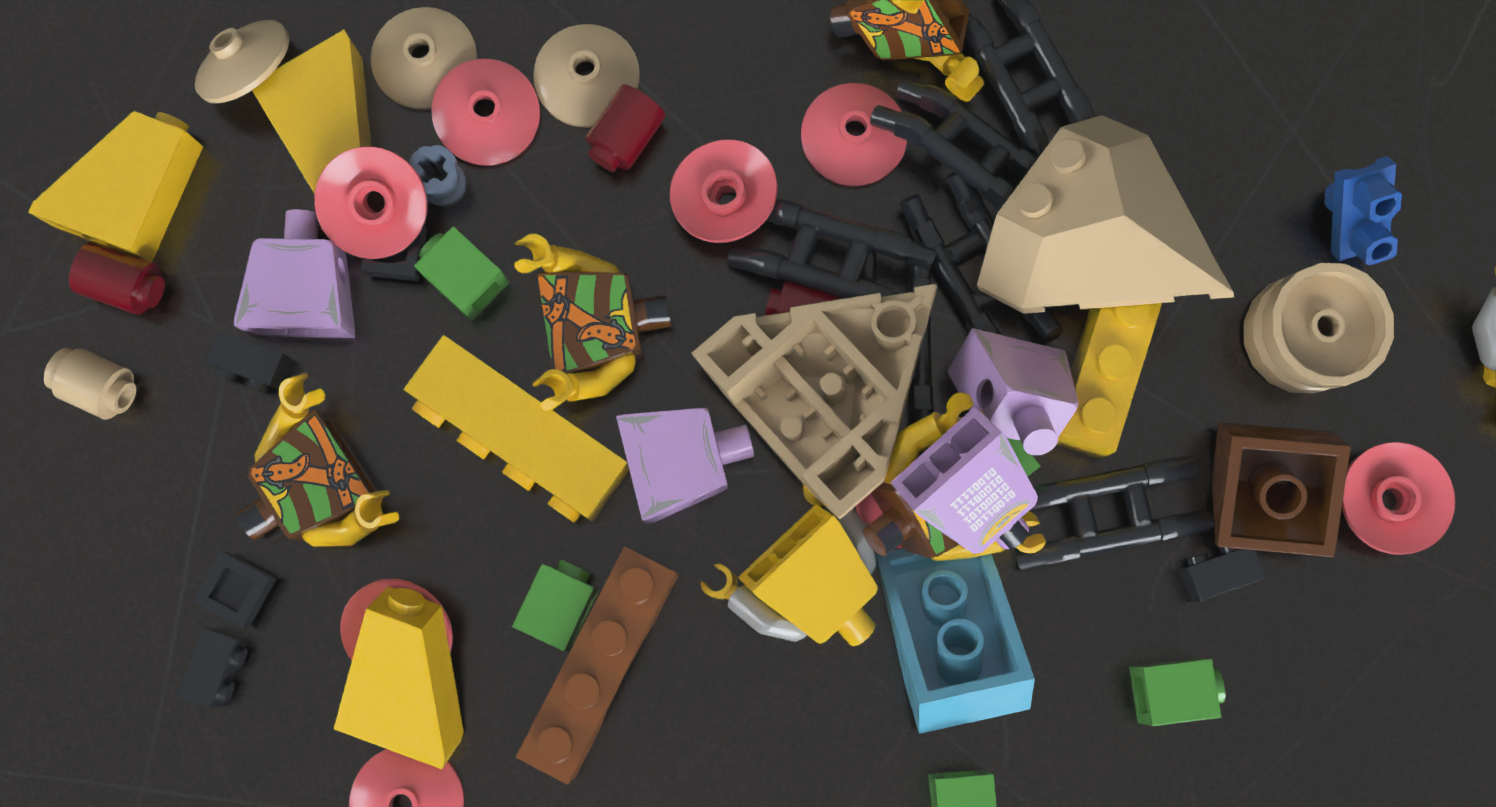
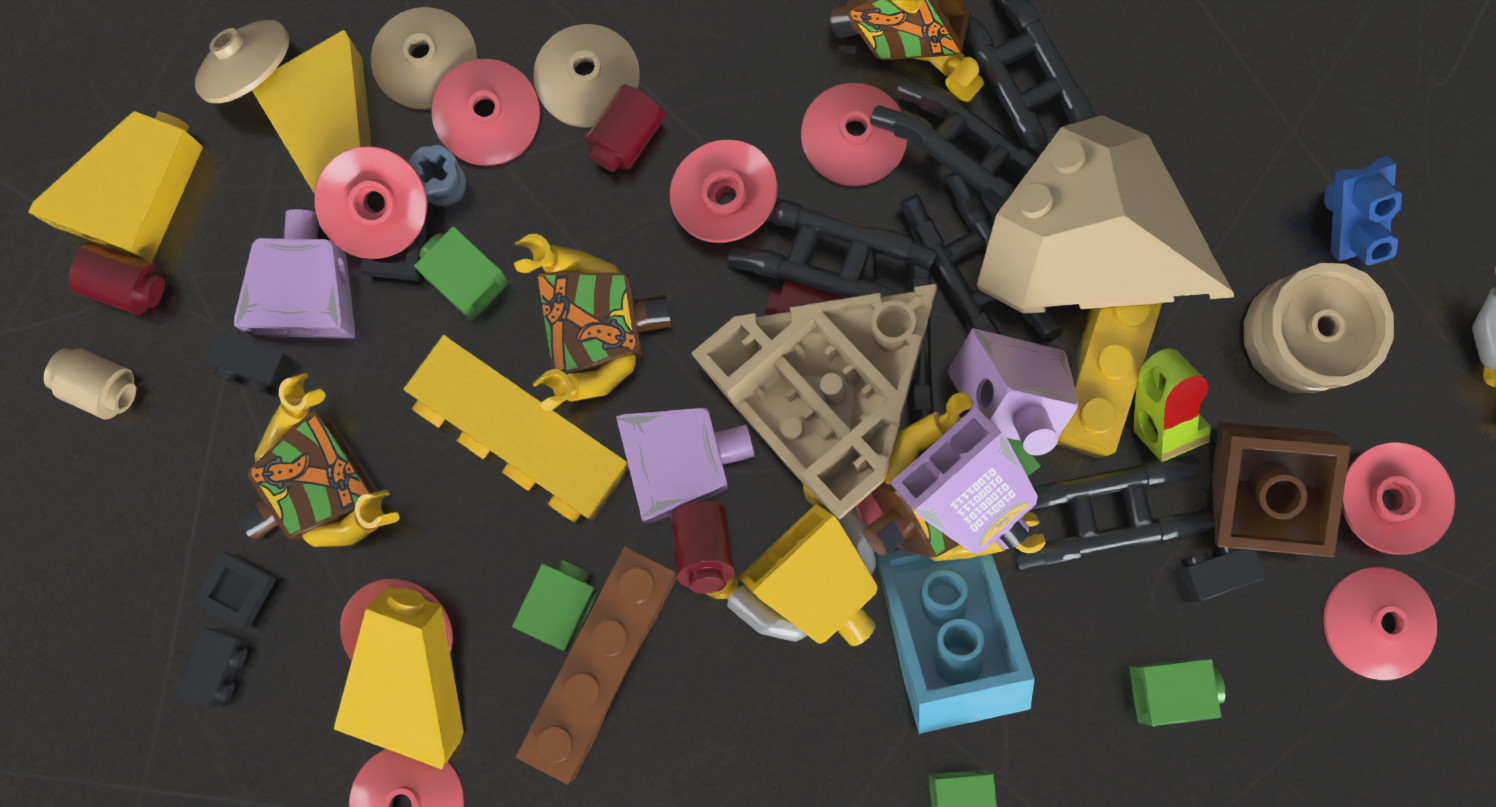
(702, 546): none -> dark red brick
(1170, 400): none -> lime leg
(1355, 627): none -> coral dish

